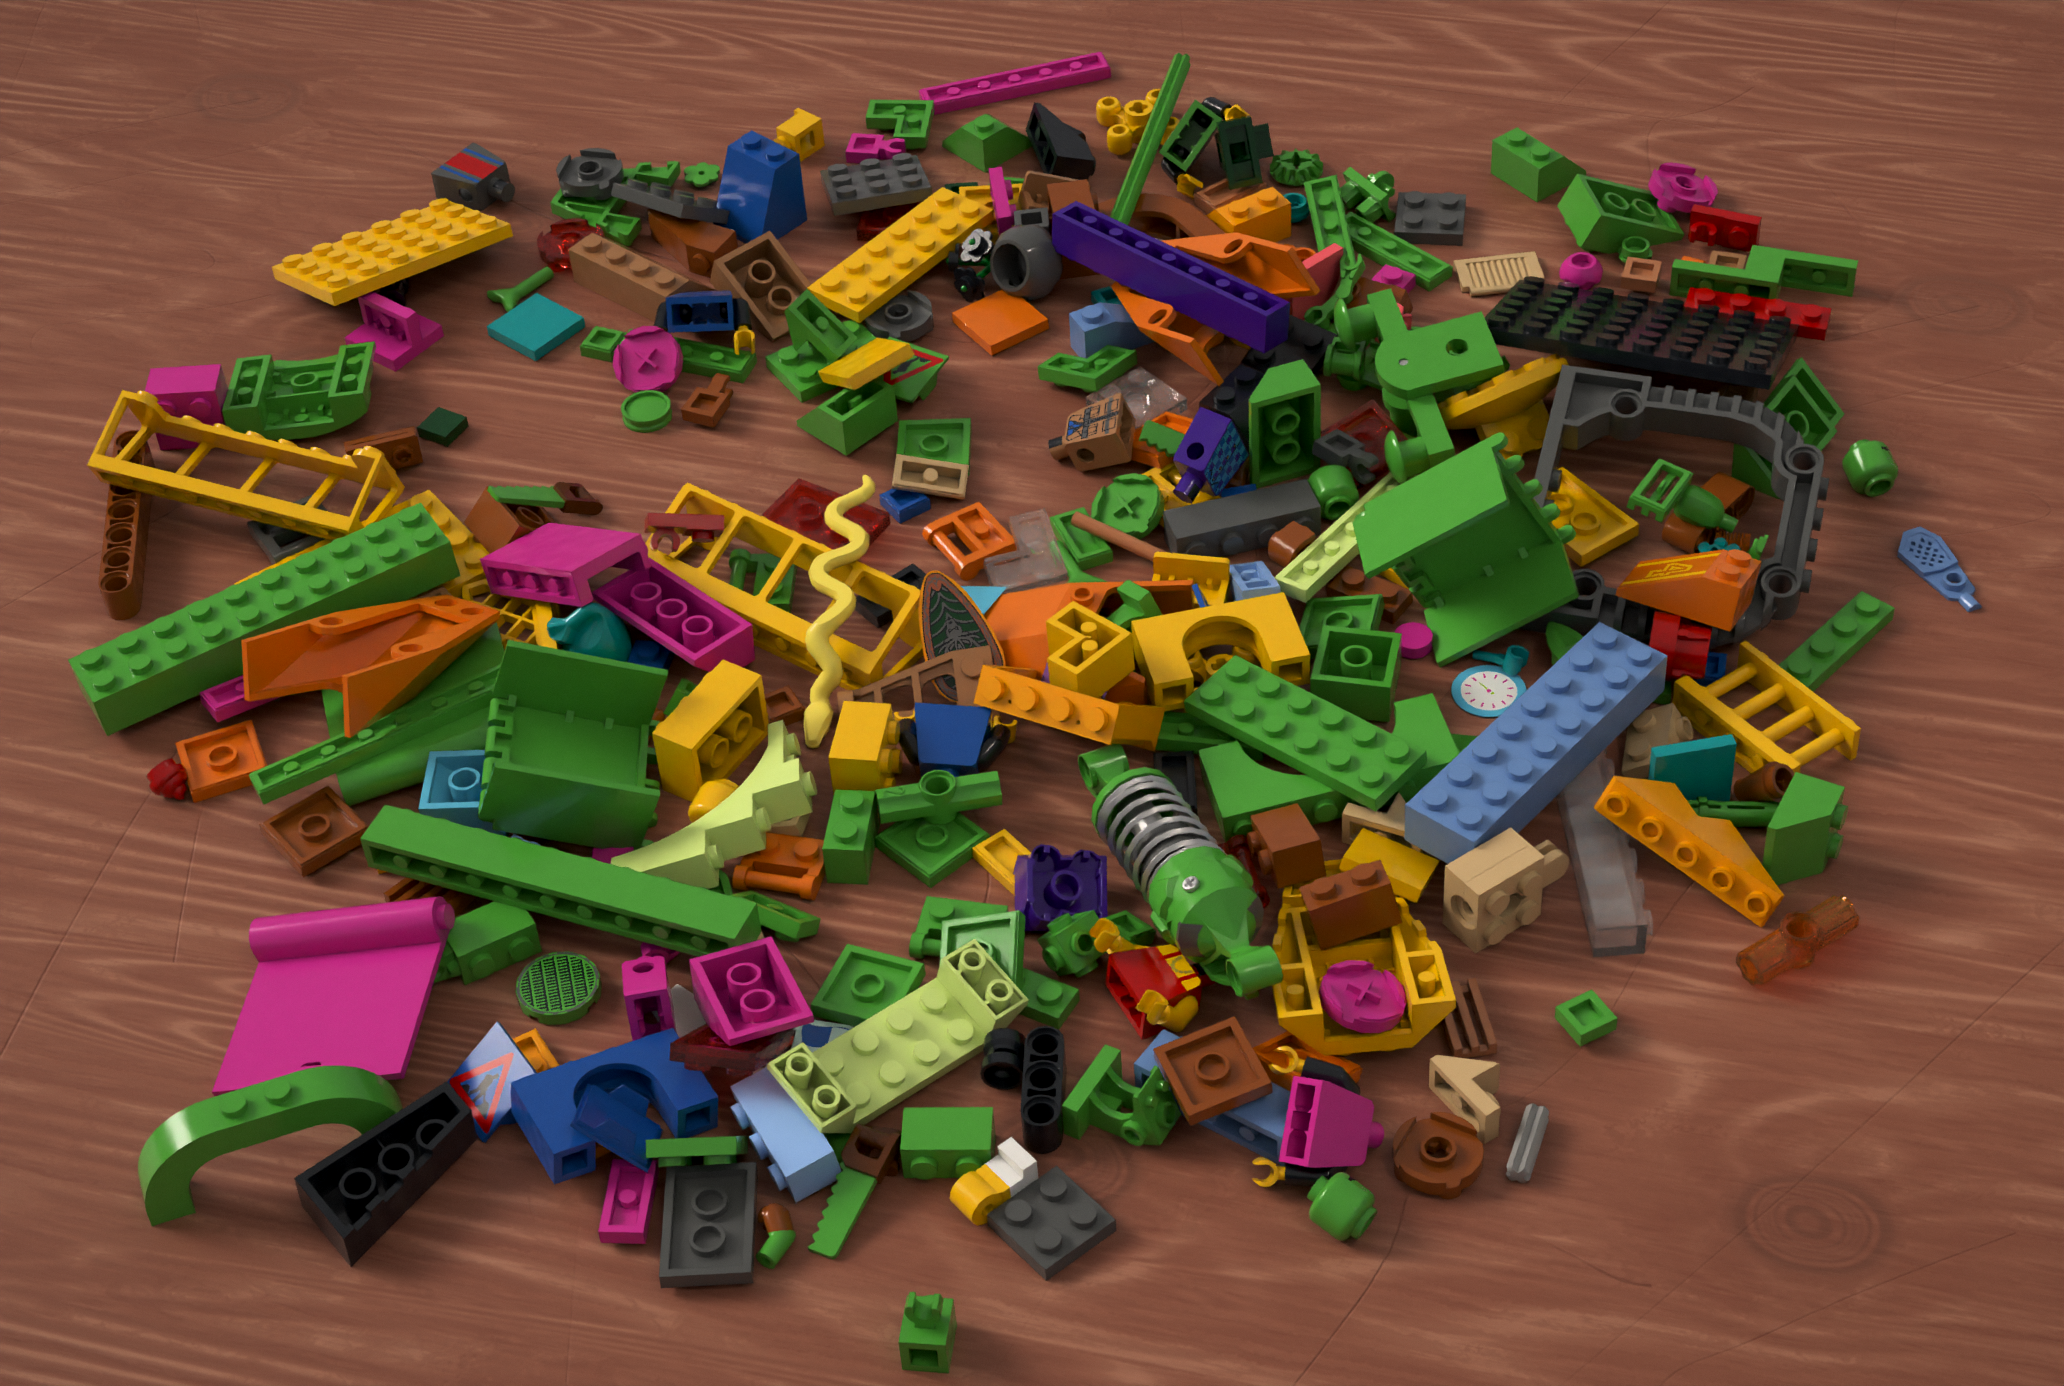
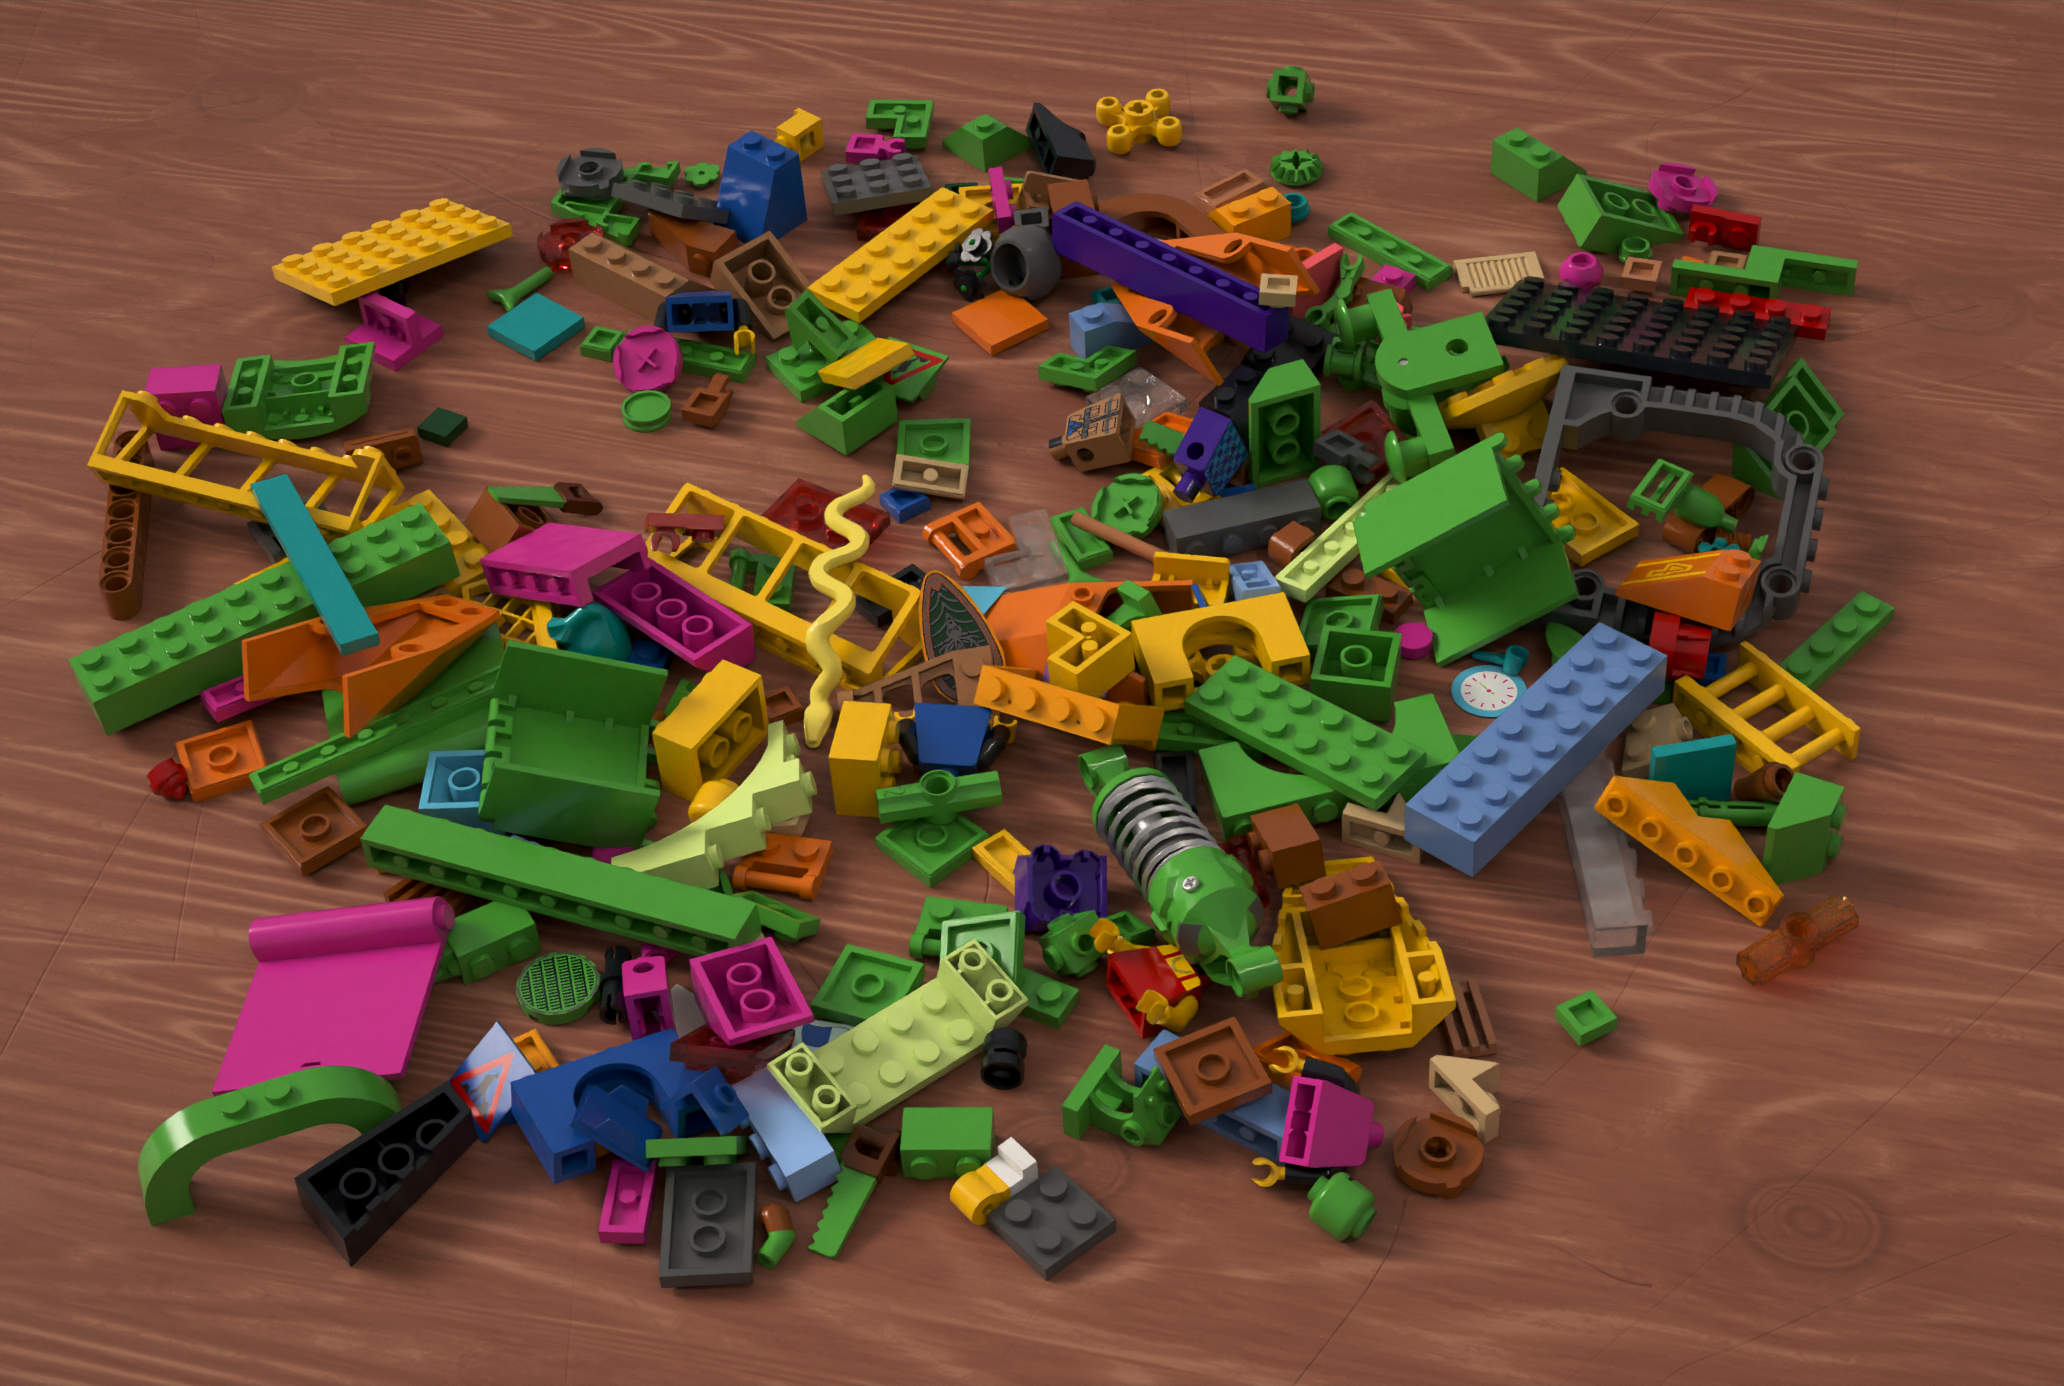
(315, 565): none -> teal tile
(473, 179): dark grey torso -> none
(612, 986): none -> black pin
(716, 1099): none -> blue bracket
(850, 837): bright green brick -> none
(902, 318): dark grey plate -> none
(927, 1333): bright green brick -> none
(1017, 82): dark pink tile -> none
(1043, 1089): black beam -> none
(1151, 139): bright green axle -> none
(1191, 139): torso -> none
(1240, 148): dark green tile -> none
(1278, 290): none -> tan plate
(1285, 80): none -> bright green brick
(1329, 215): bright green tile -> none
(1362, 997): dark pink tile -> none
(1372, 192): bright green hips -> none
(1405, 867): yellow tile -> none
(1430, 218): dark grey plate -> none
(1498, 887): tan brick -> none
(1527, 1143): light grey axle -> none
(1870, 467): bright green head -> none
(1937, 565): medium blue piece -> none

